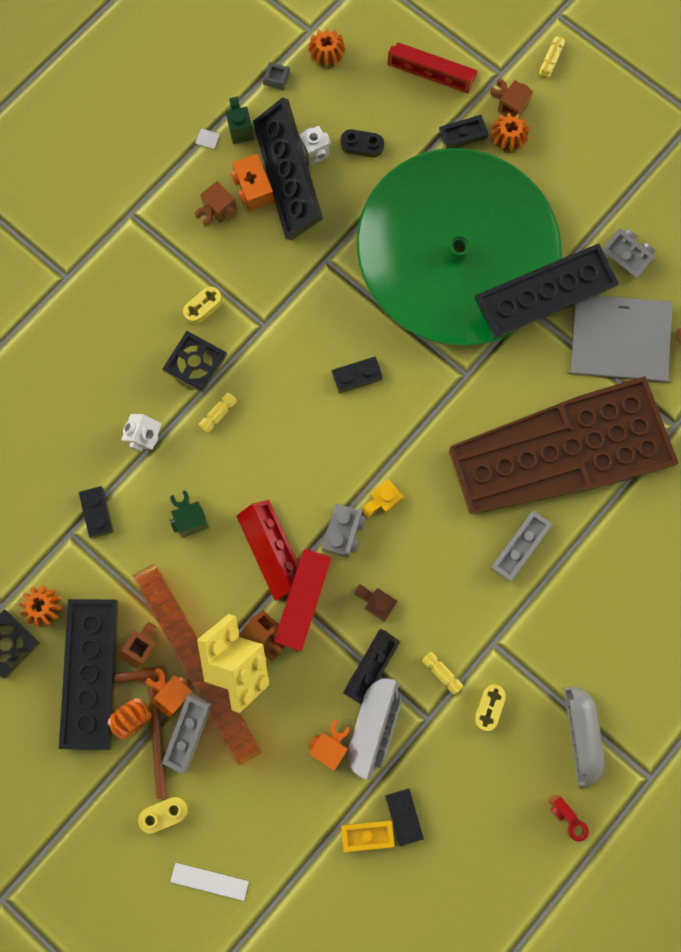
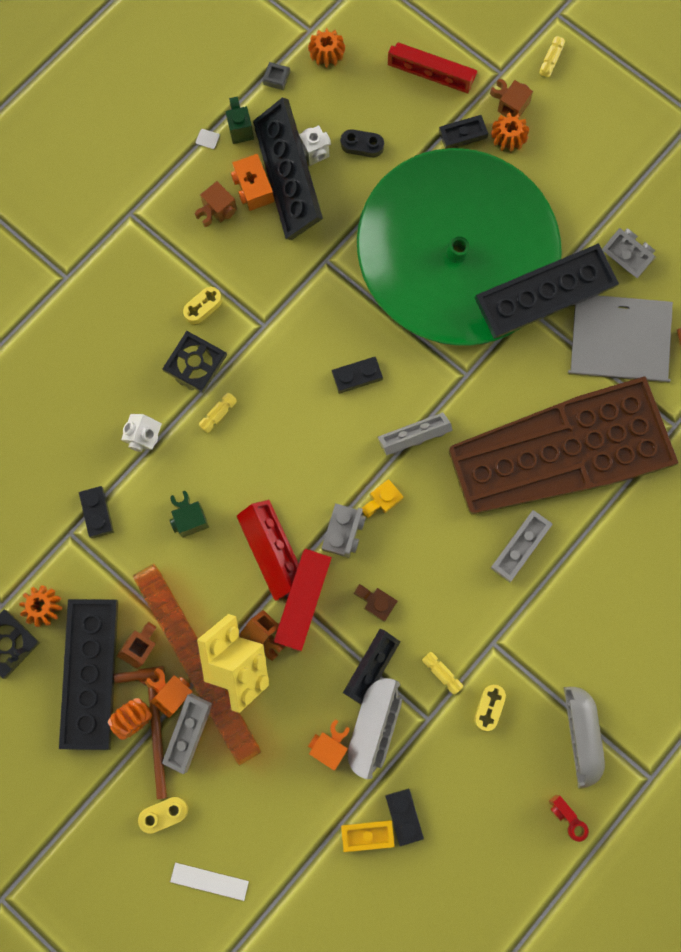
(415, 434): none -> light grey plate

